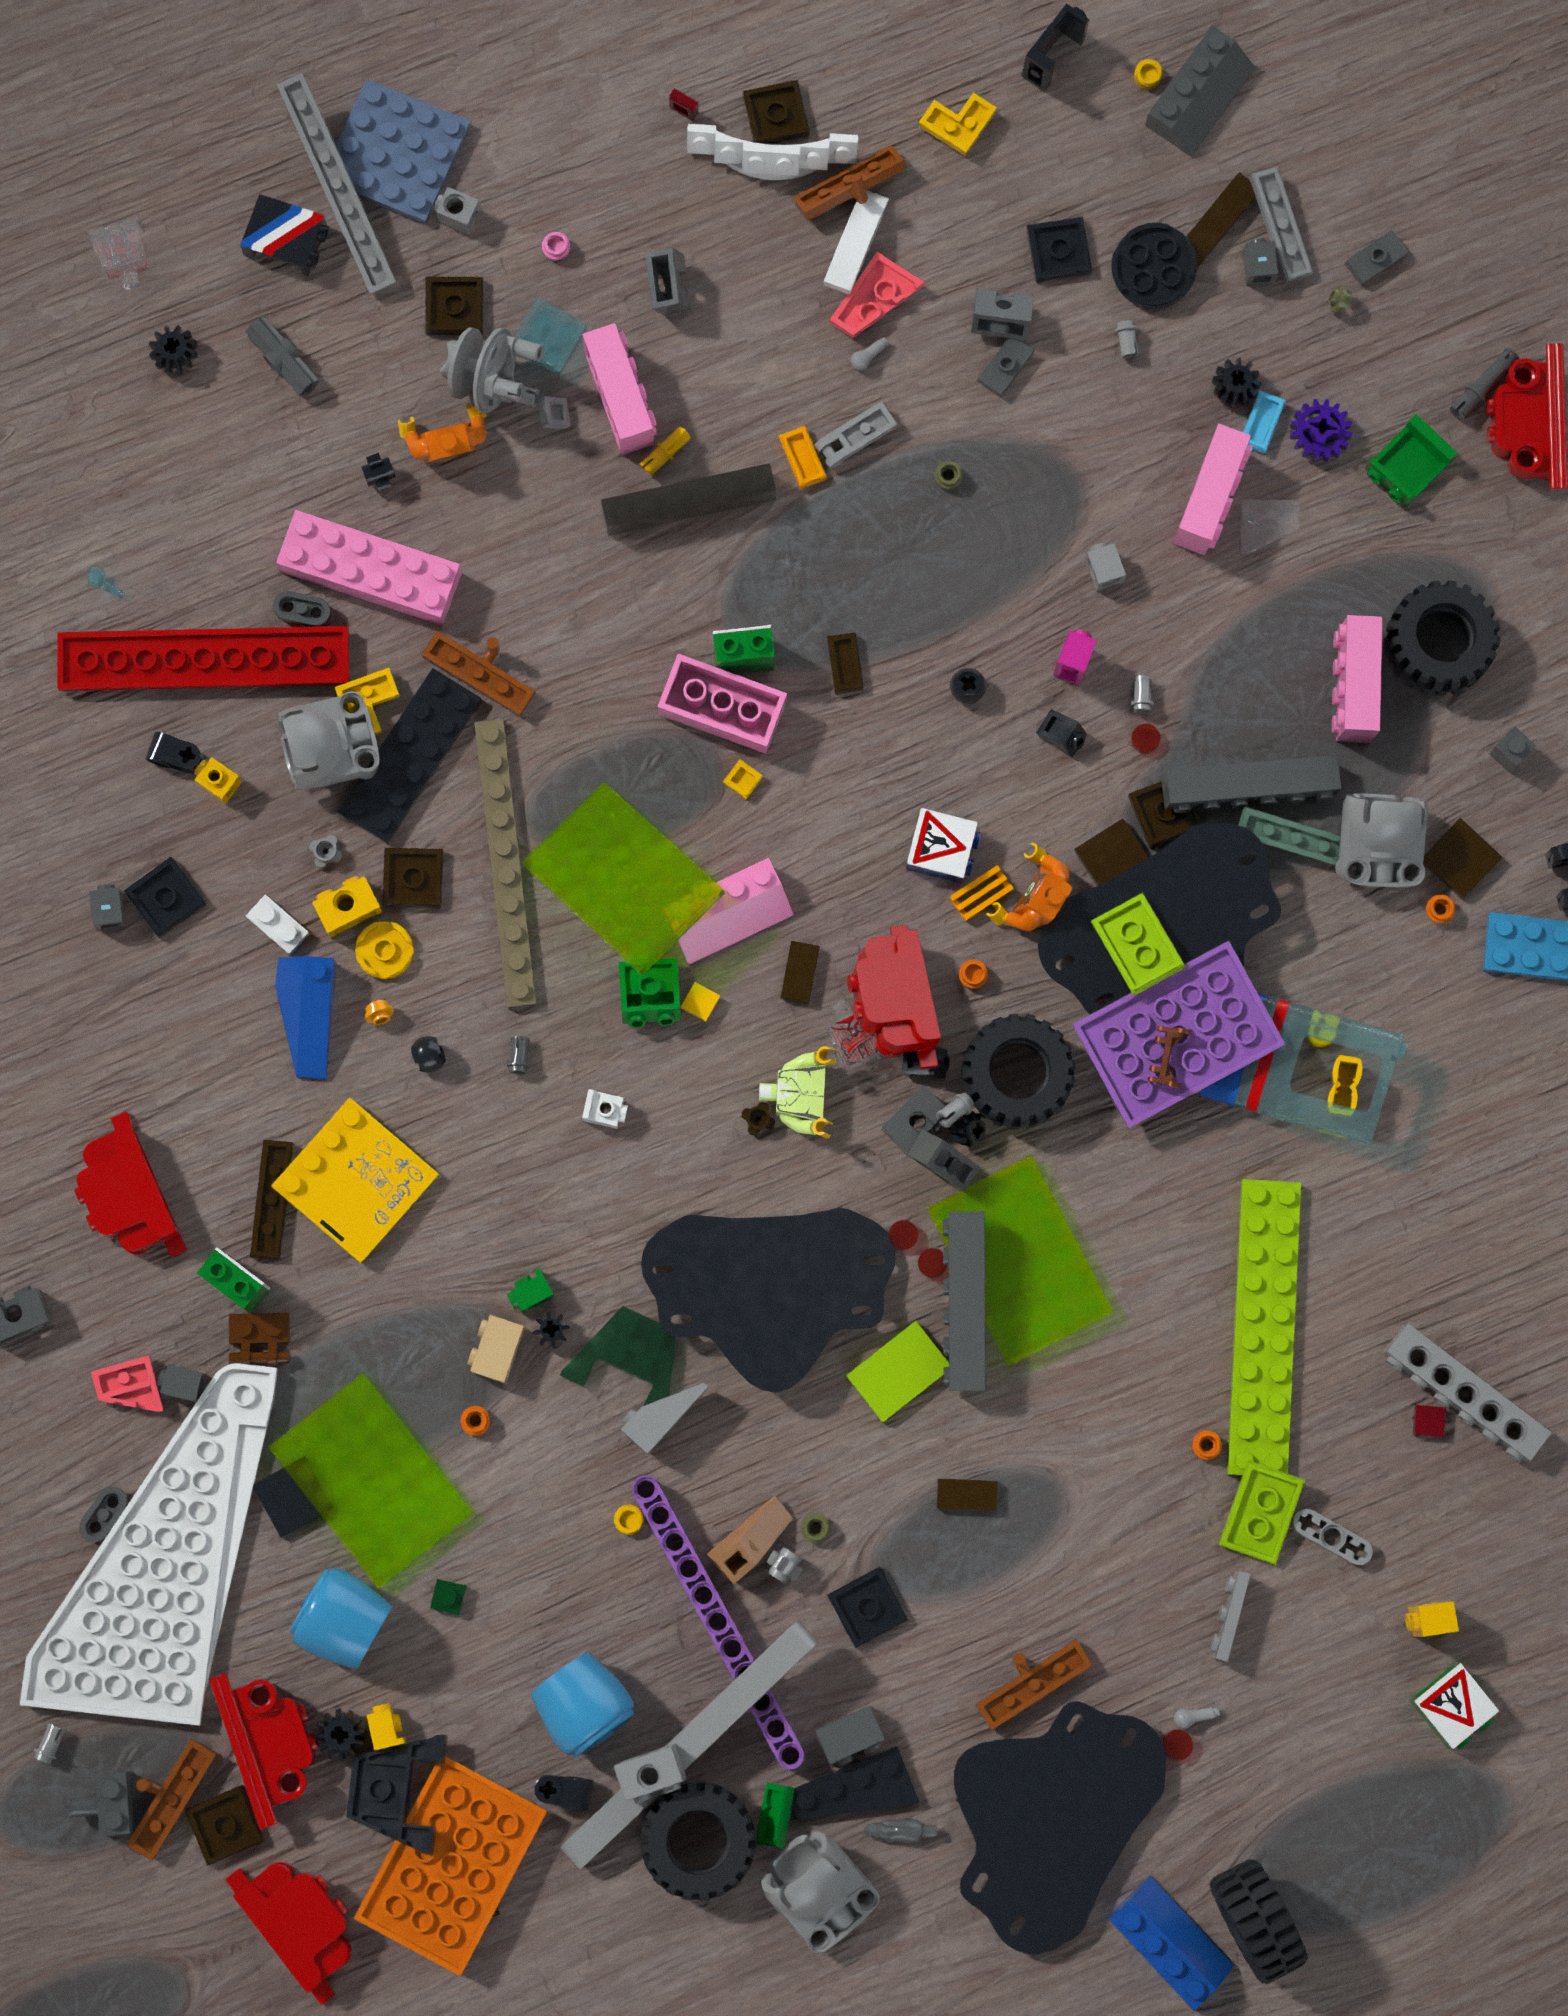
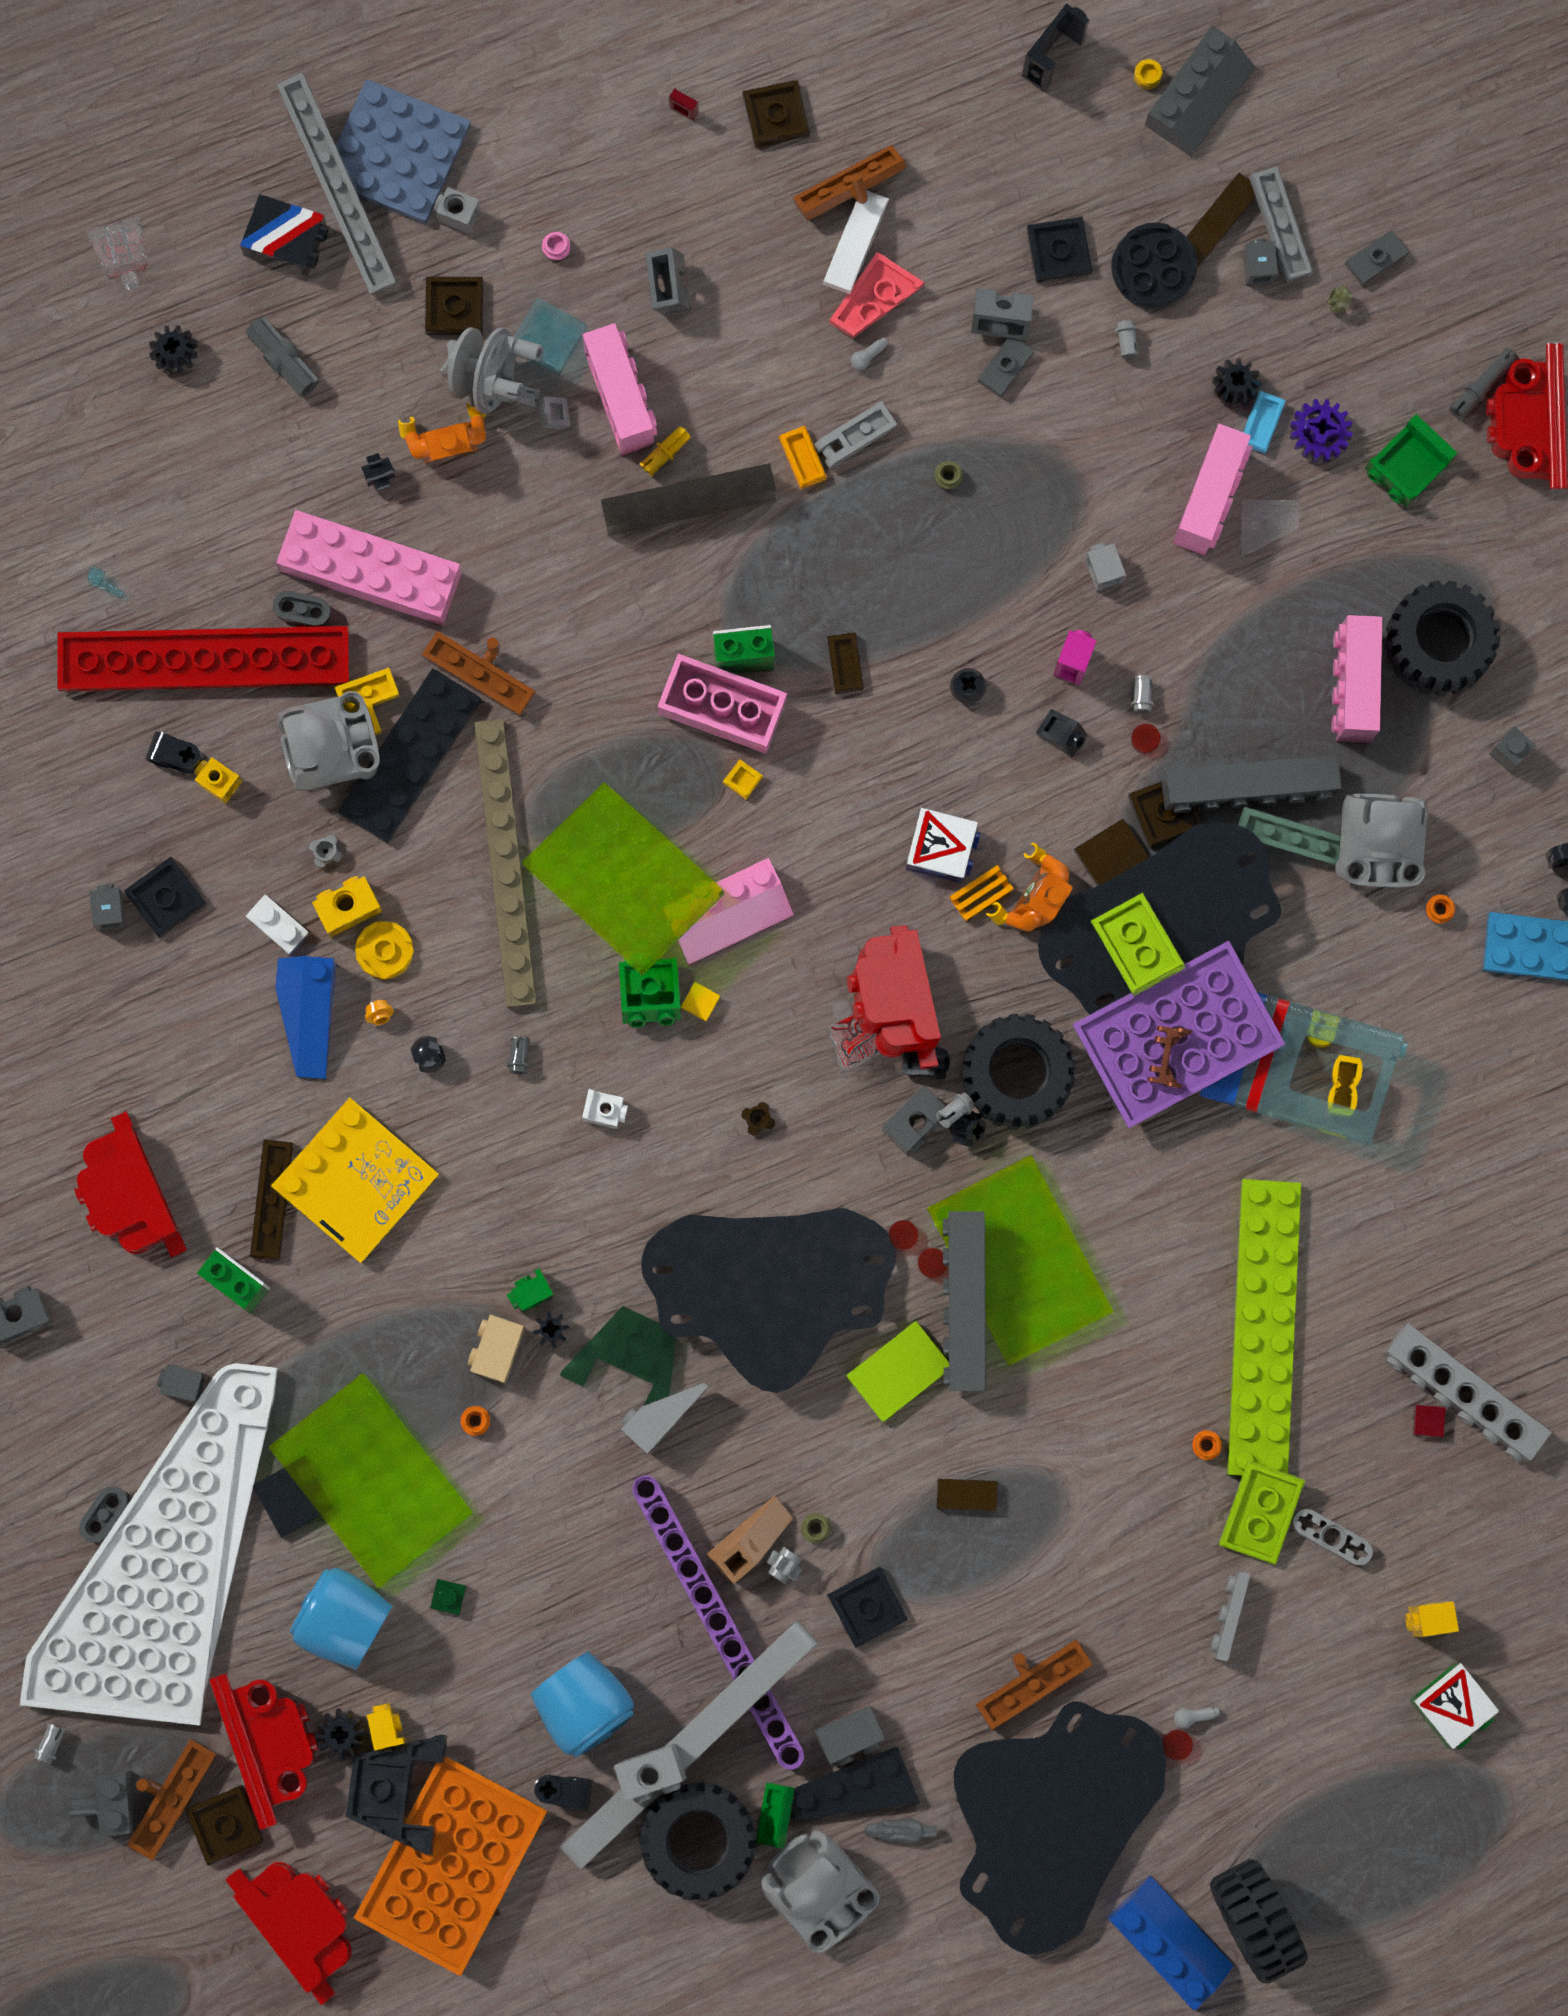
(129, 1385): coral wing -> none
(259, 1329): reddish brown plate -> none
(412, 877): dark brown tile -> none
(628, 1519): yellow tile -> none
(771, 161): white piece -> none
(800, 972): dark brown tile -> none
(801, 1092): yellowish green torso -> none
(943, 1160): dark grey brick -> none
(958, 130): yellow plate -> none
(973, 974): orange plate -> none
(1461, 858): dark brown tile -> none

